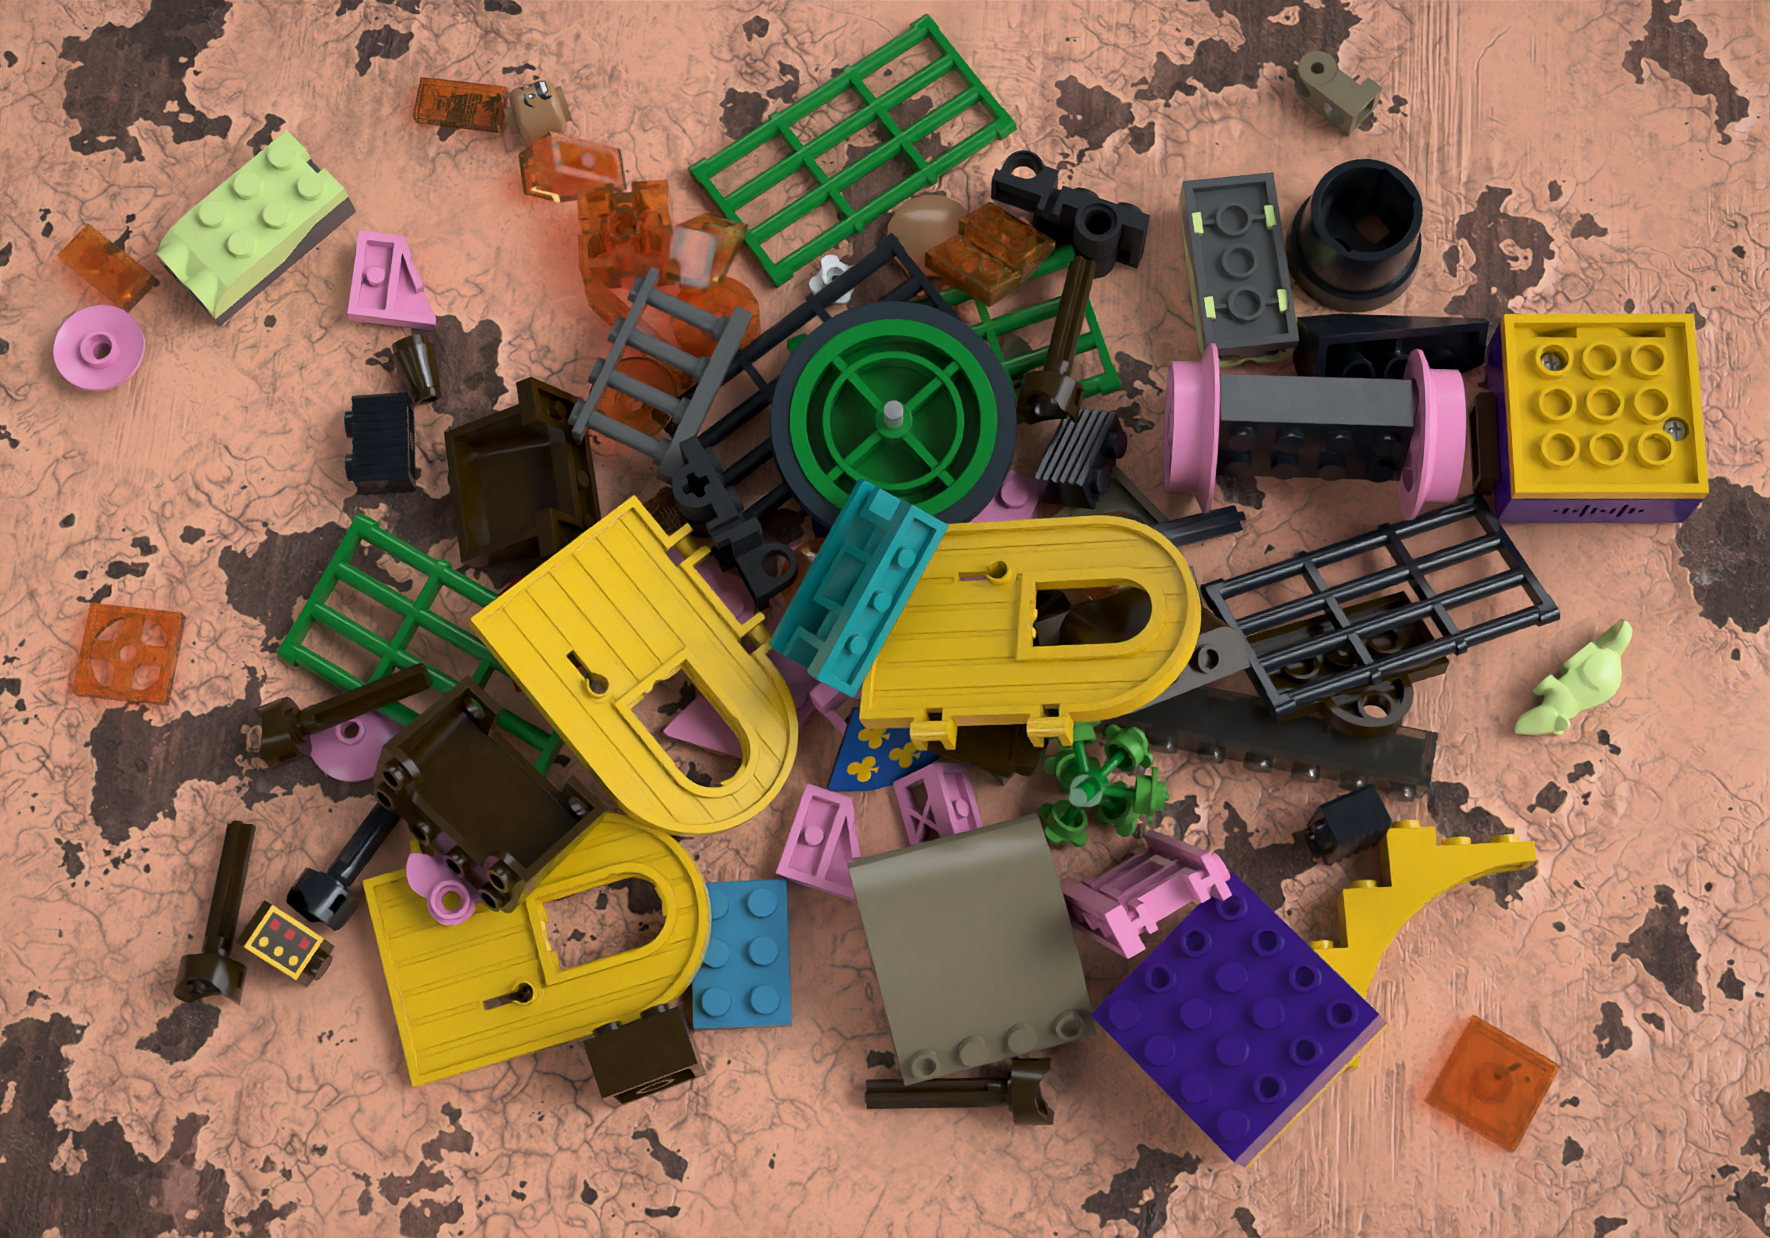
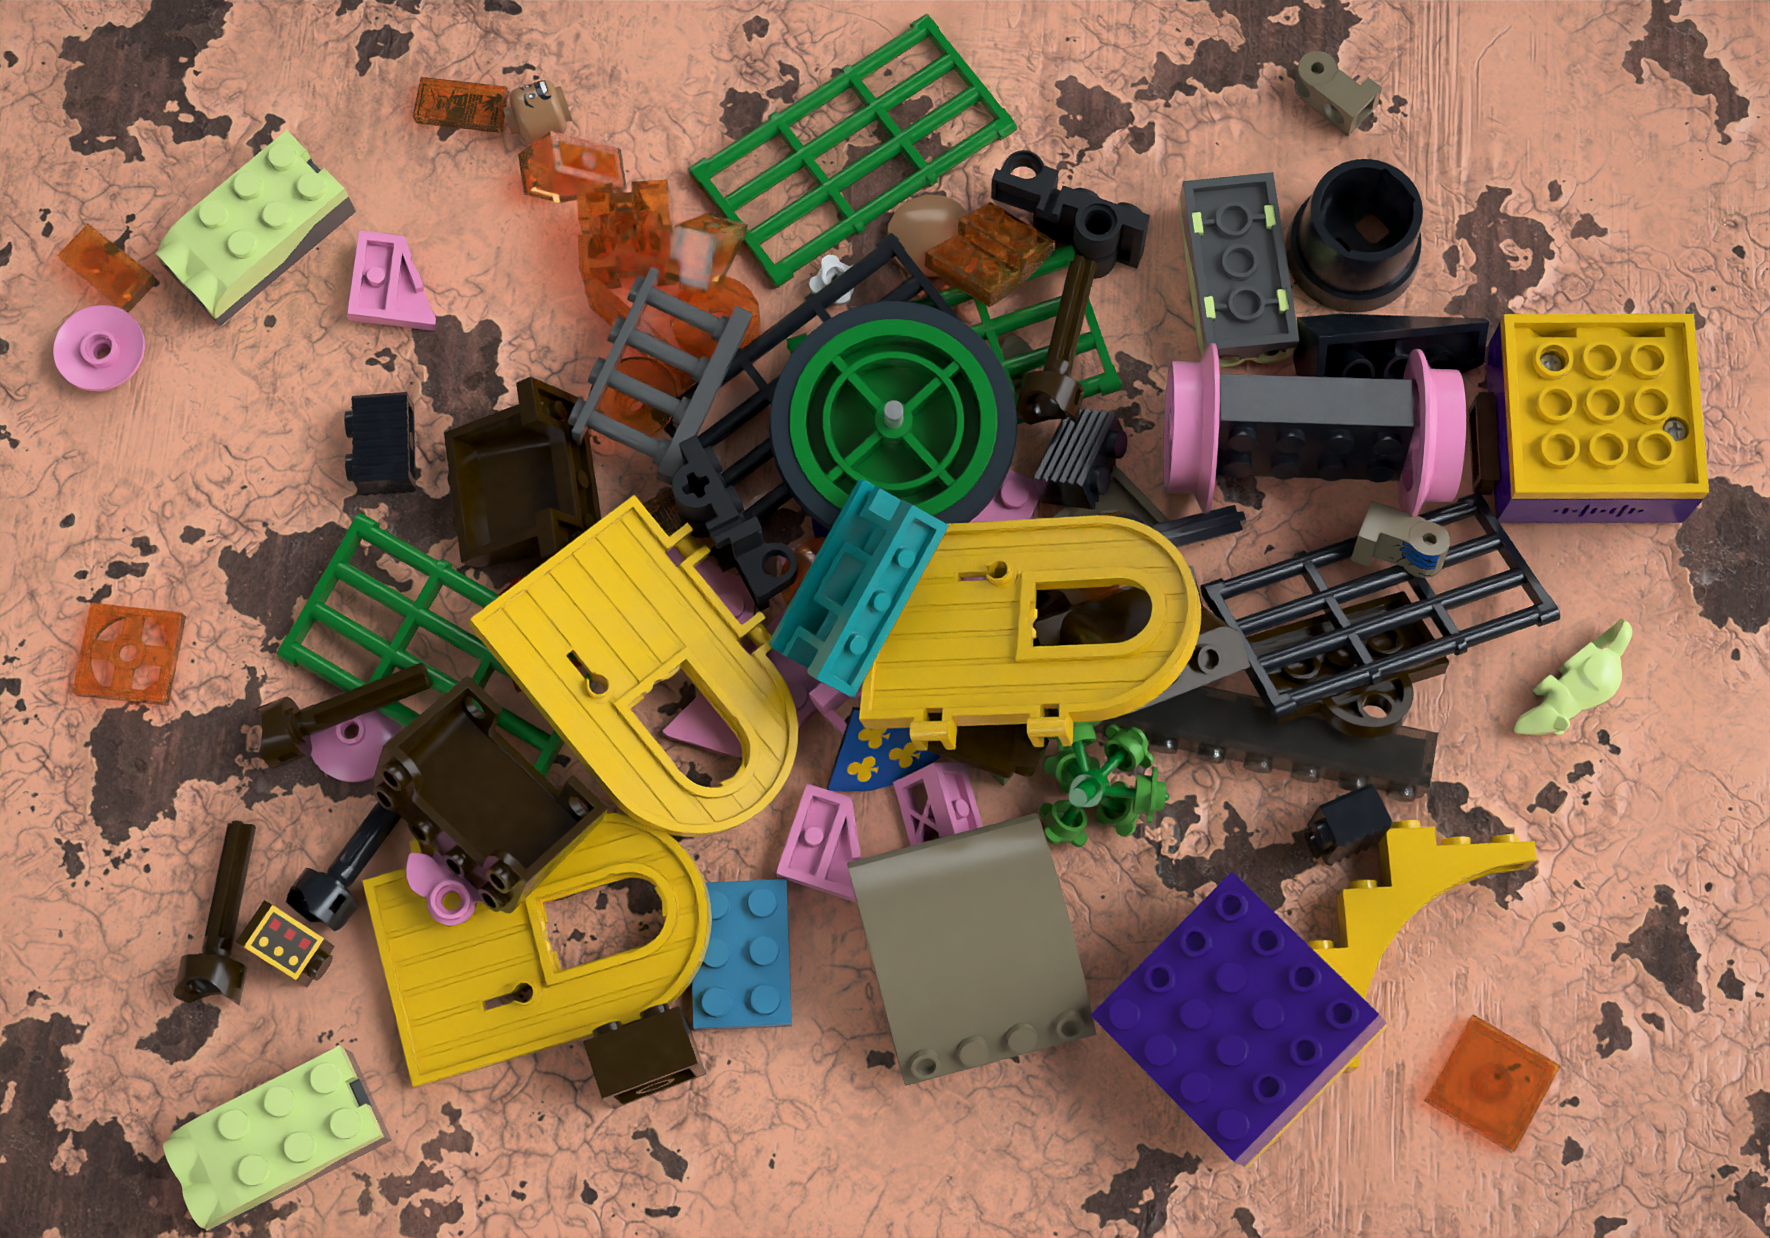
(275, 1139): none -> yellowish green piece
(418, 367): dark brown cone -> none
(1019, 1092): dark brown piece -> none
(1143, 891): bright pink fence -> none
(1401, 541): none -> dark tan leg

